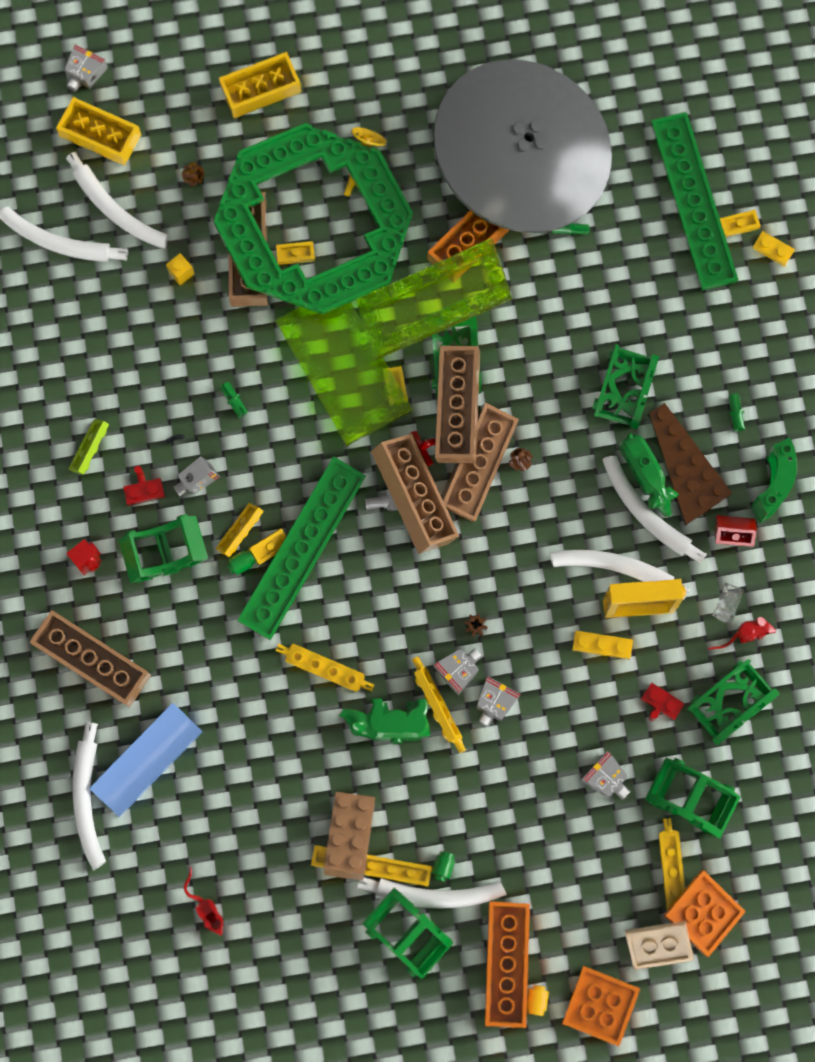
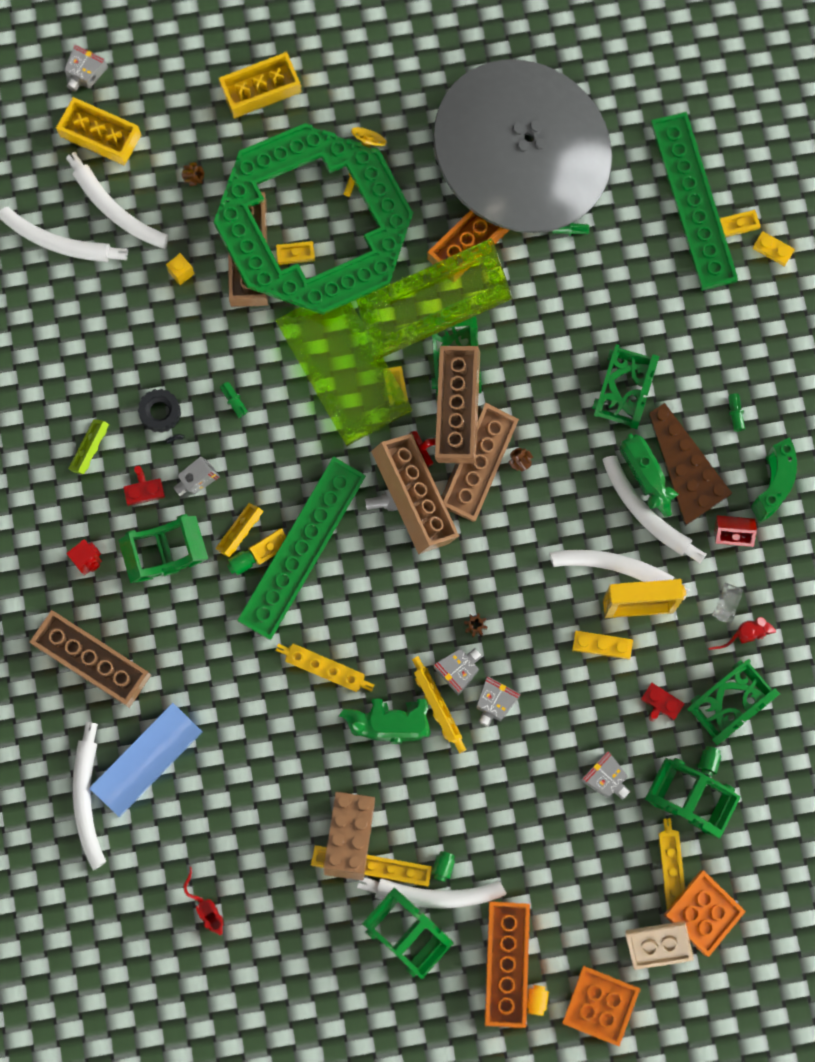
(159, 396): none -> black tyre
(709, 761): none -> green brick

